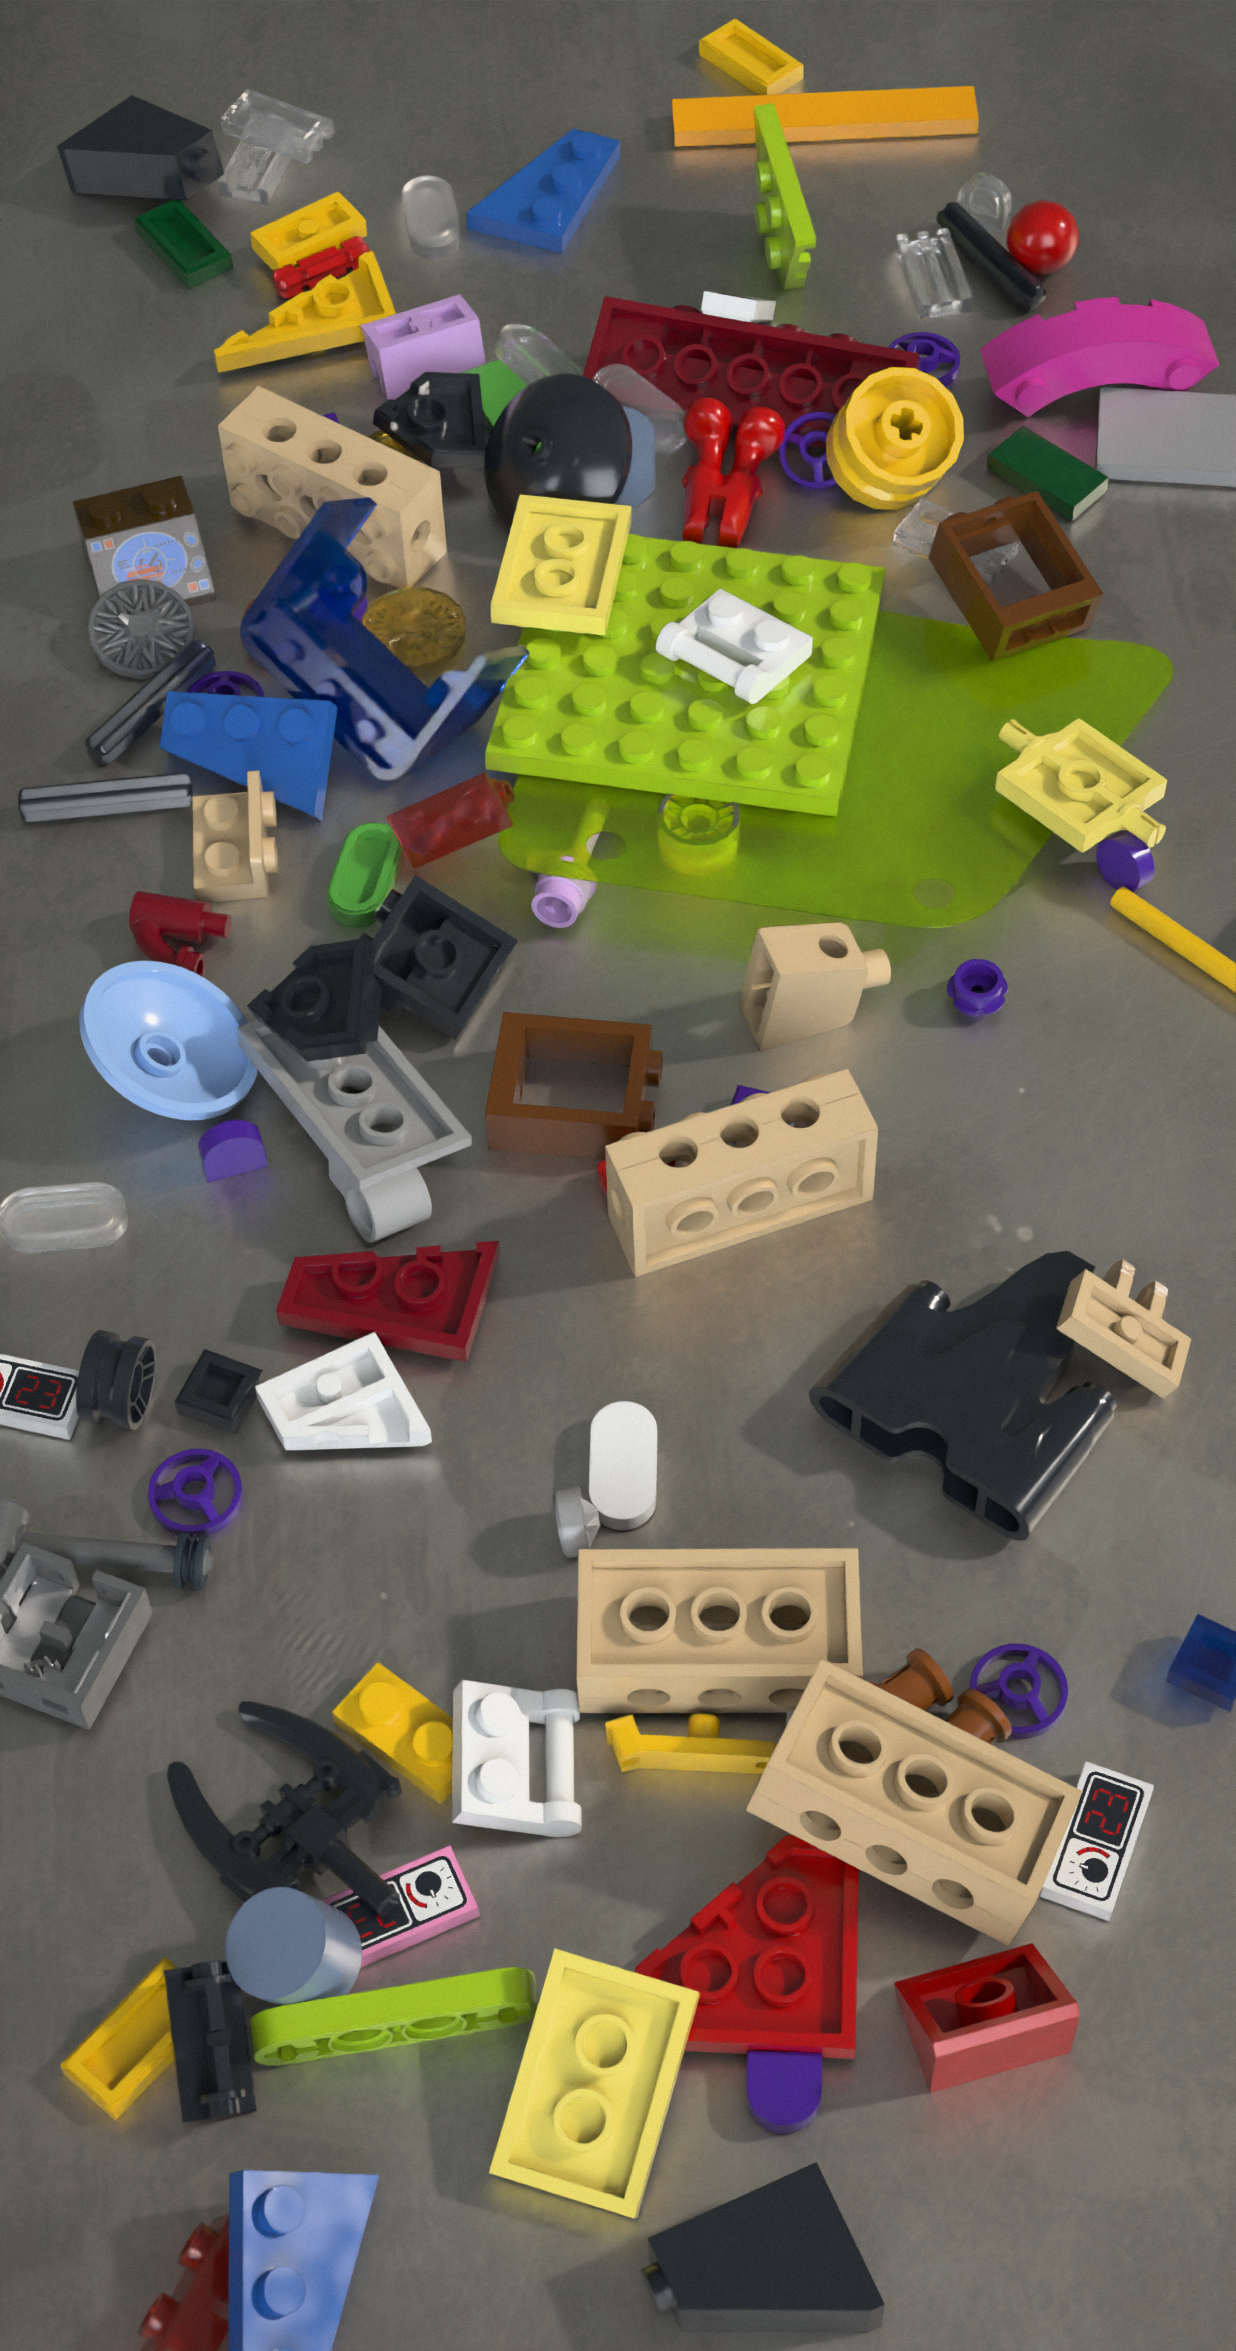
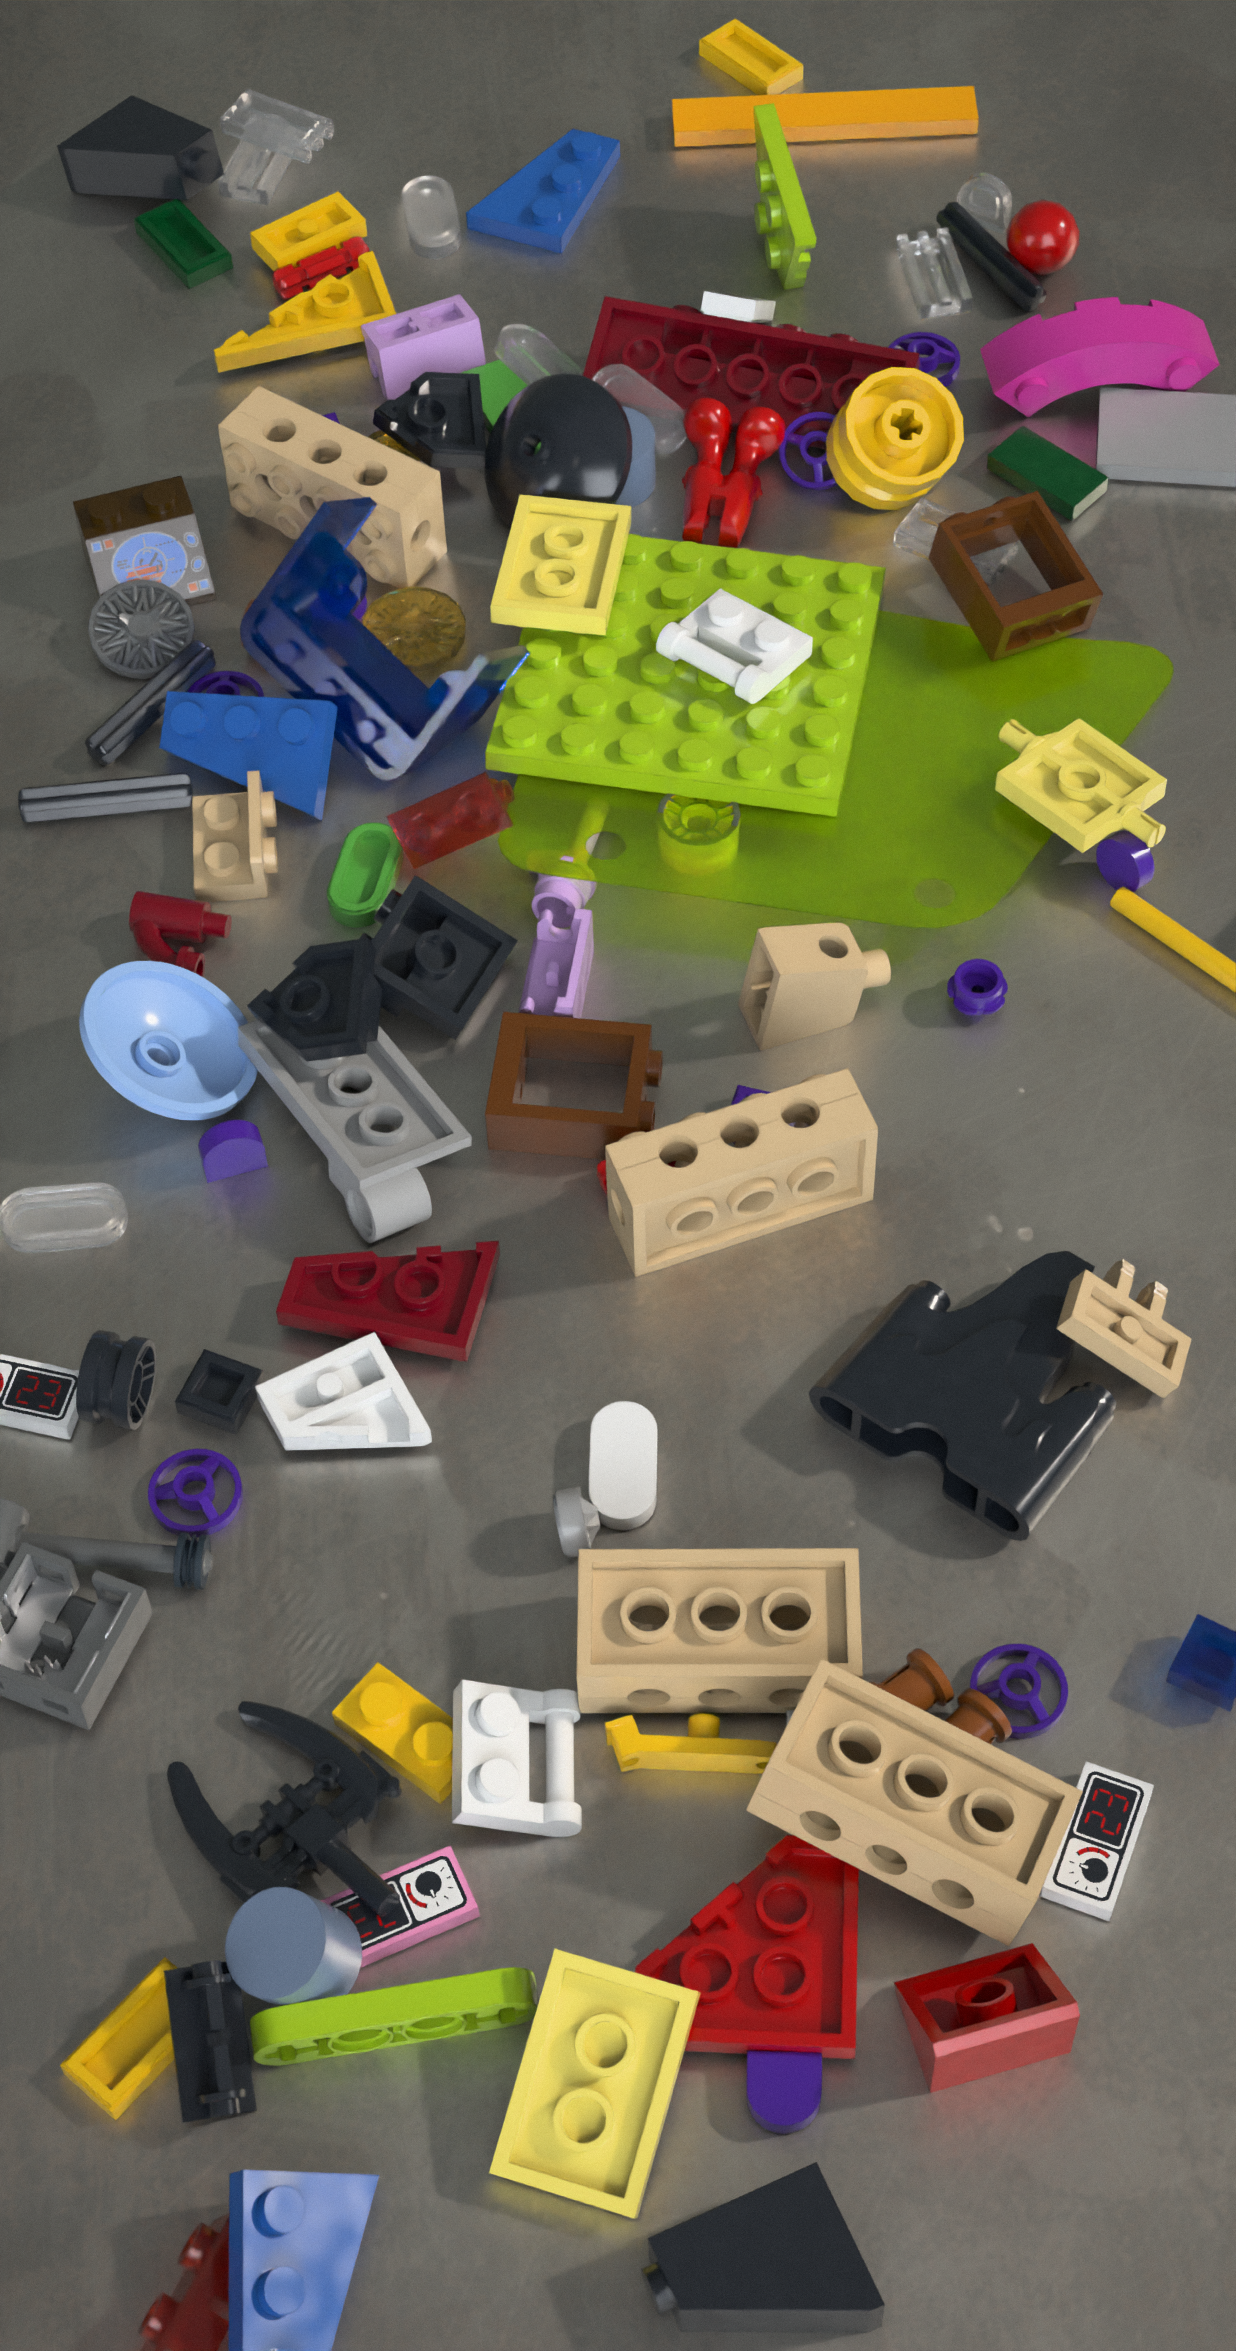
(559, 967): none -> lavender hinge

